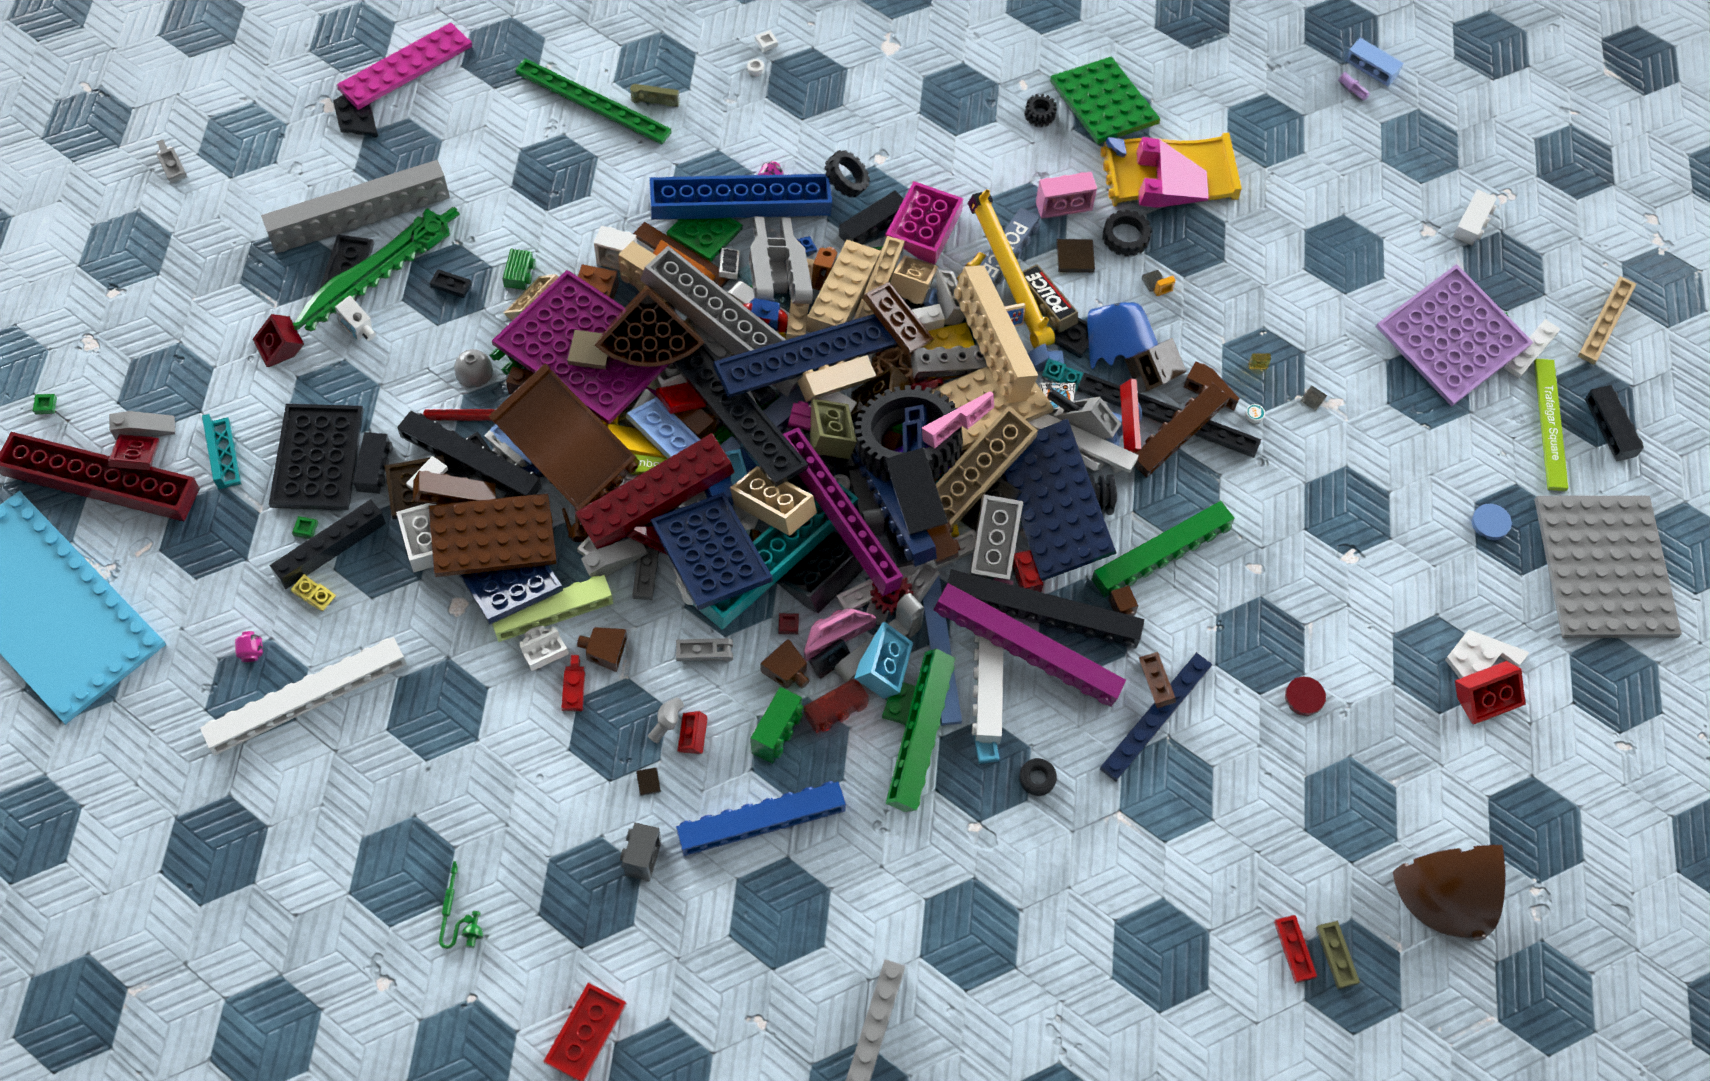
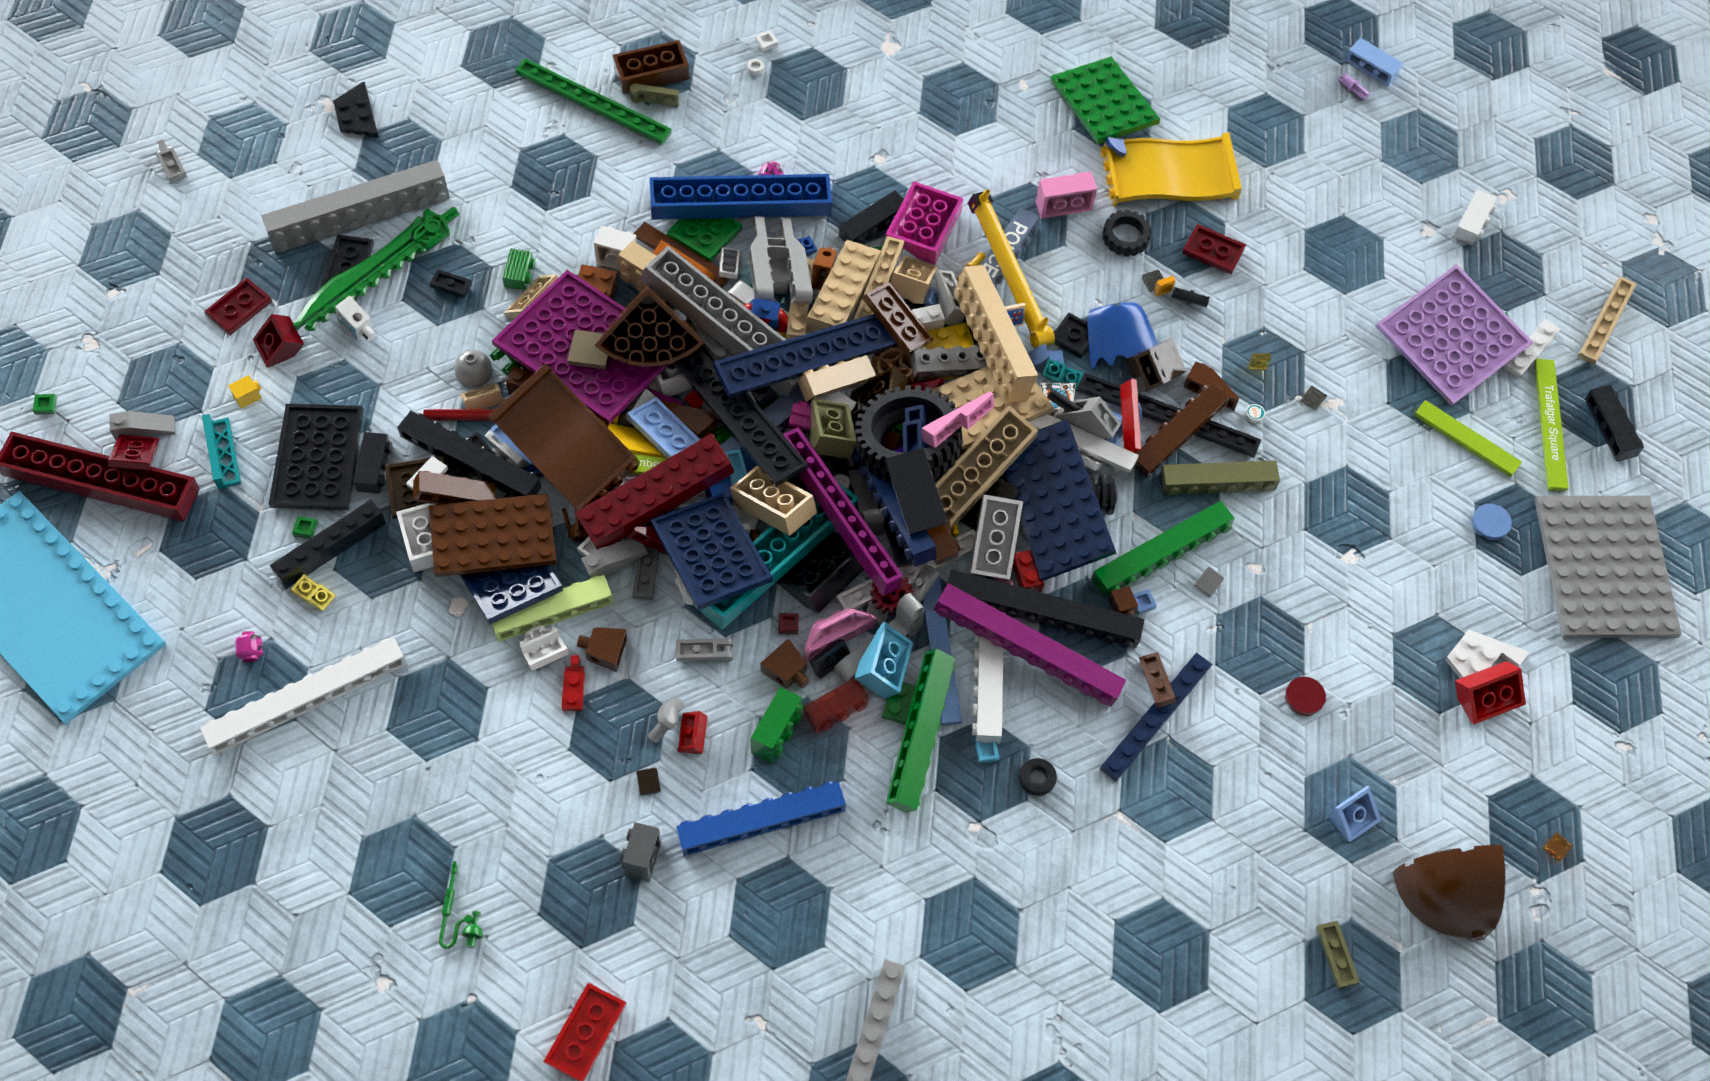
(238, 306): none -> dark red tile
(245, 391): none -> yellow brick
(404, 65): dark pink plate -> none
(482, 397): none -> tan slope
(651, 66): none -> reddish brown brick
(679, 398): red tile -> none
(838, 179): black tyre -> none
(1044, 103): black tyre -> none
(1050, 299): brick -> none
(1075, 255): dark brown tile -> none
(1145, 601): none -> medium blue plate
(1177, 177): wedge -> none
(1190, 297): none -> black pin
(1209, 581): none -> light grey slope
(1214, 249): none -> dark red plate
(1219, 477): none -> olive brick
(1295, 949): red plate -> none
(1356, 814): none -> light blue slope
(1468, 438): none -> lime tile
(1557, 846): none -> clear orange tile

